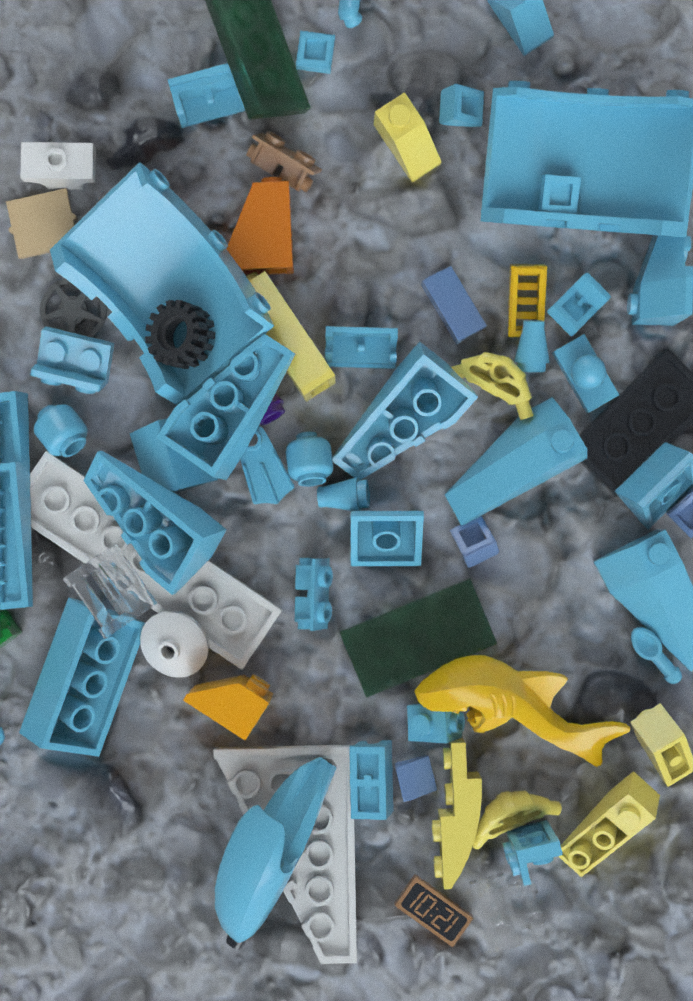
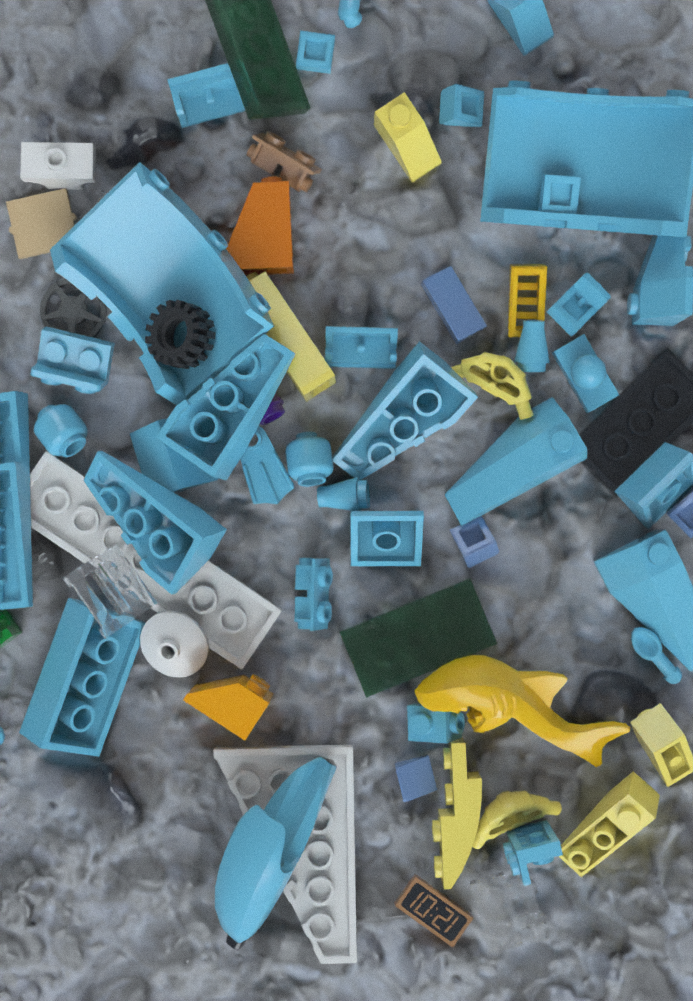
(371, 780): medium azure hinge -> none

